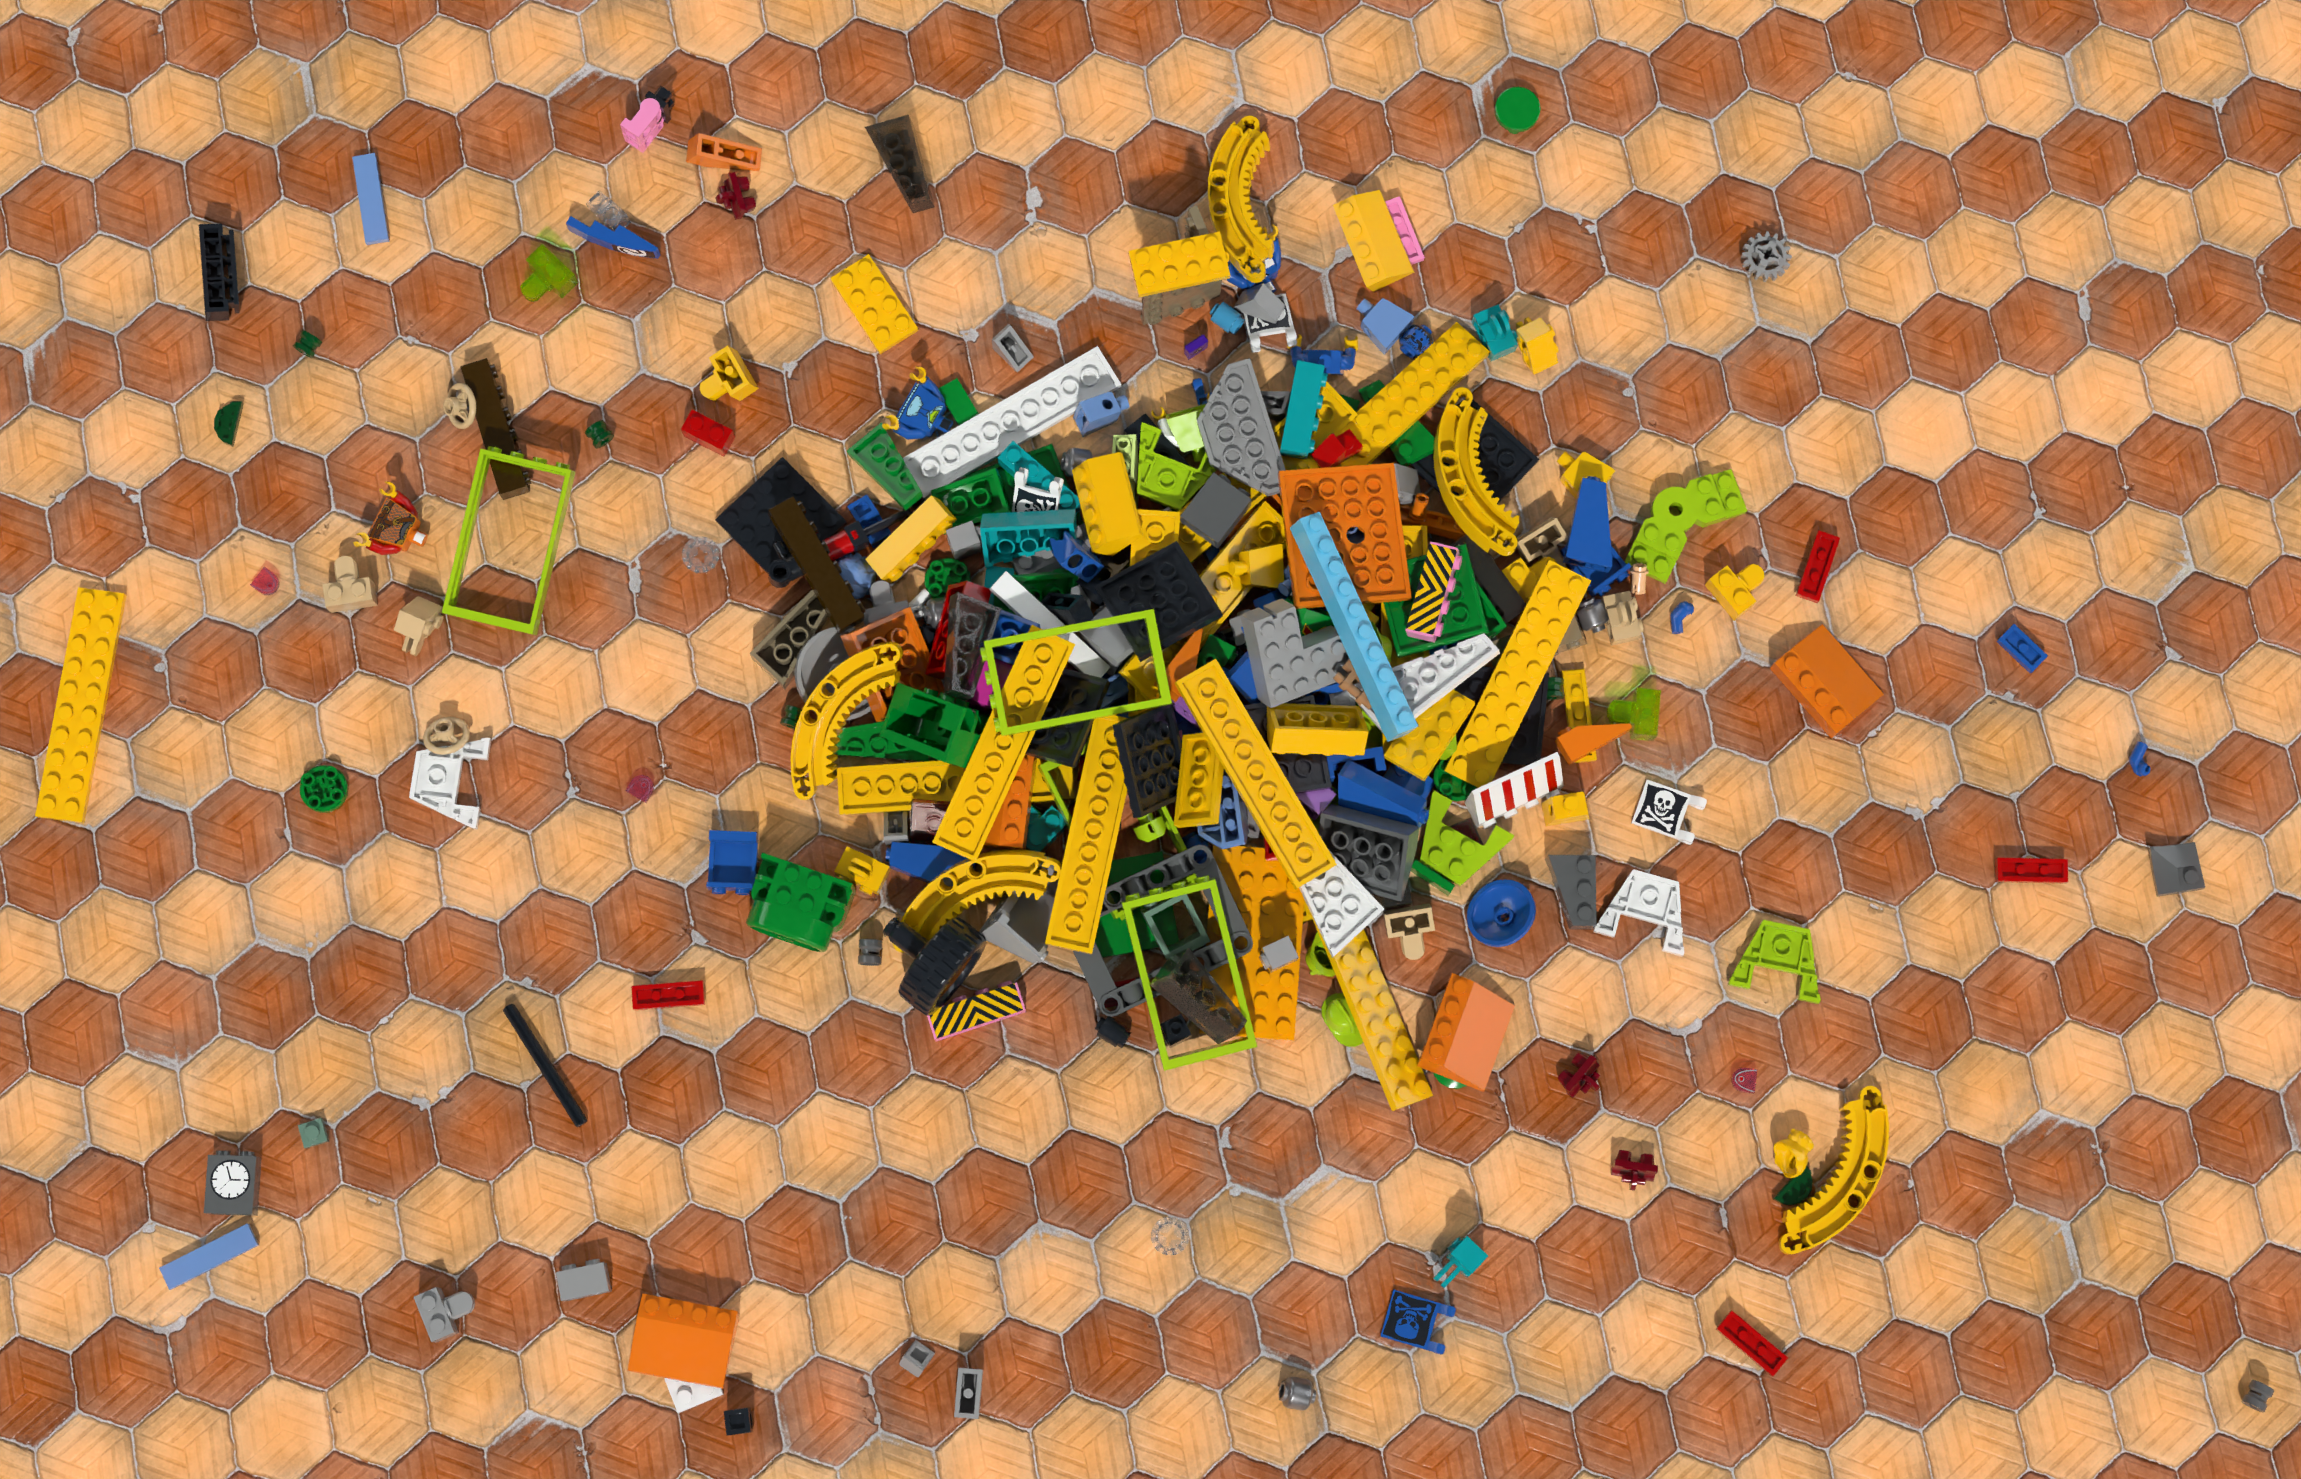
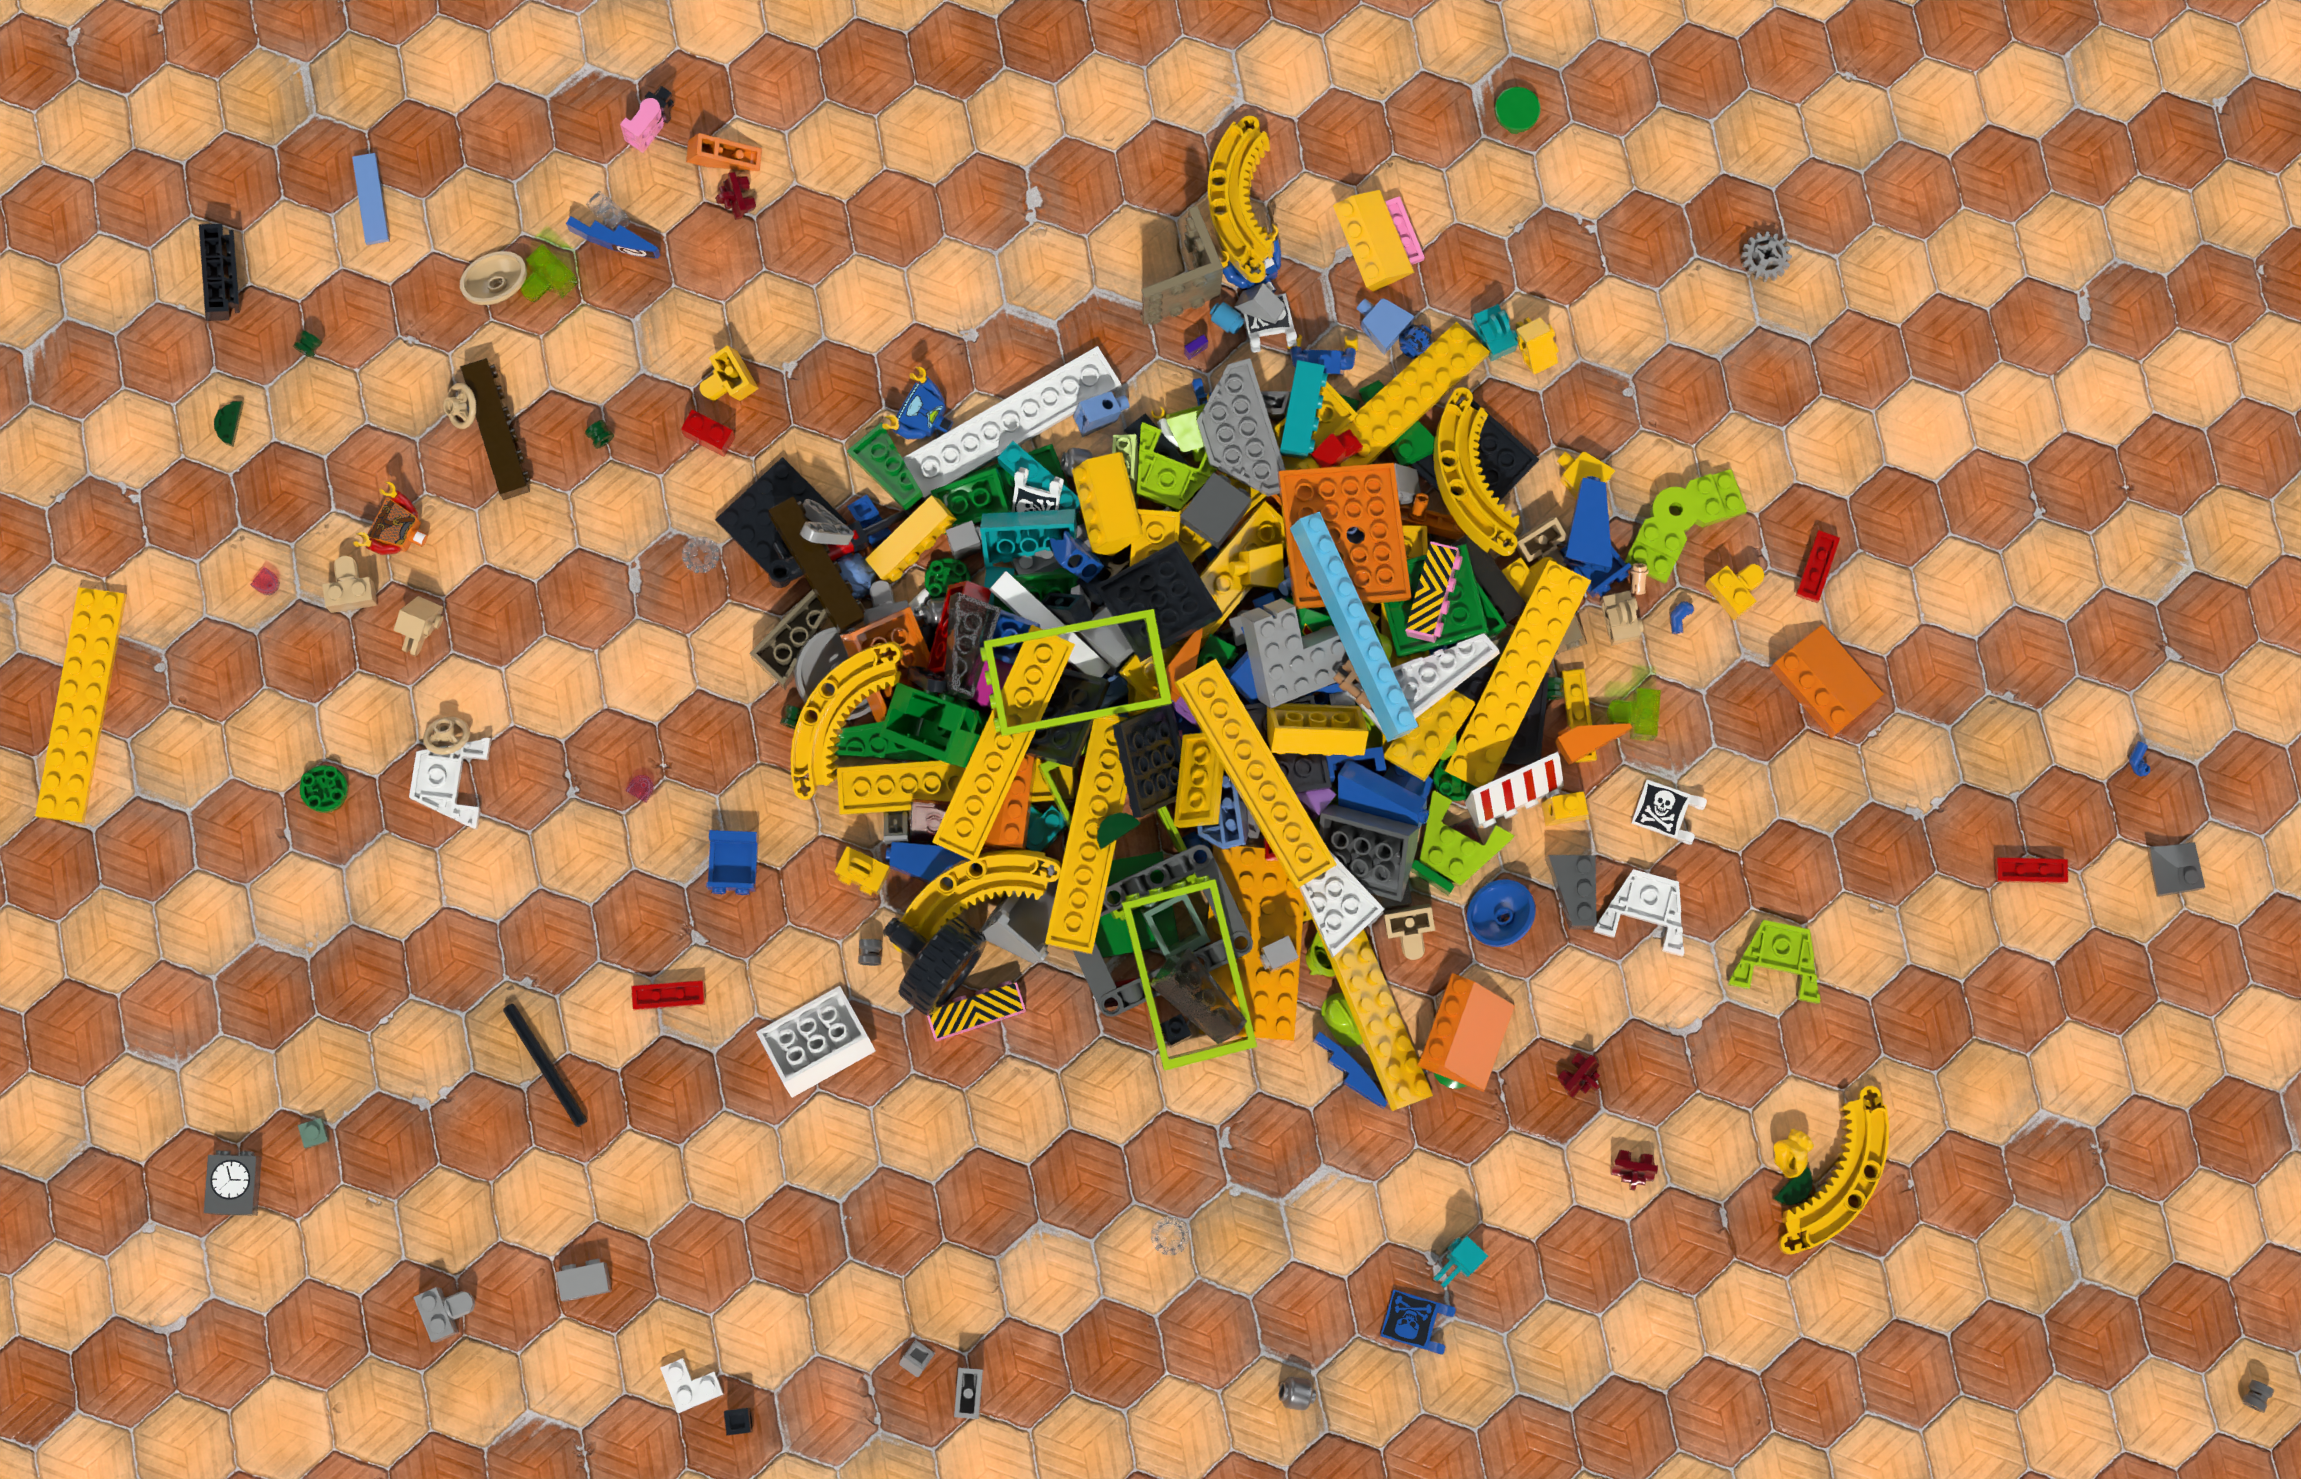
(209, 1256): medium blue tile -> none
(467, 531): lime door -> none
(493, 278): none -> tan dish
(683, 1341): orange slope -> none
(798, 903): green brick -> none
(815, 1041): none -> white slope
(825, 526): none -> light grey beam
(874, 304): yellow plate -> none
(902, 156): clear smoke wedge -> none
(926, 679): none -> black beam
(958, 402): green tile -> none
(1011, 348): light grey slope -> none
(1112, 1031): black brick -> none
(1115, 827): none -> dark green tile
(1157, 824): lime piece -> none
(1179, 264): yellow plate -> none
(1357, 1077): none -> blue slope
(1592, 615): flat silver head -> none
(1744, 1080): clear pink tile -> none
(1751, 1343): red plate -> none
(2022, 648): blue plate -> none

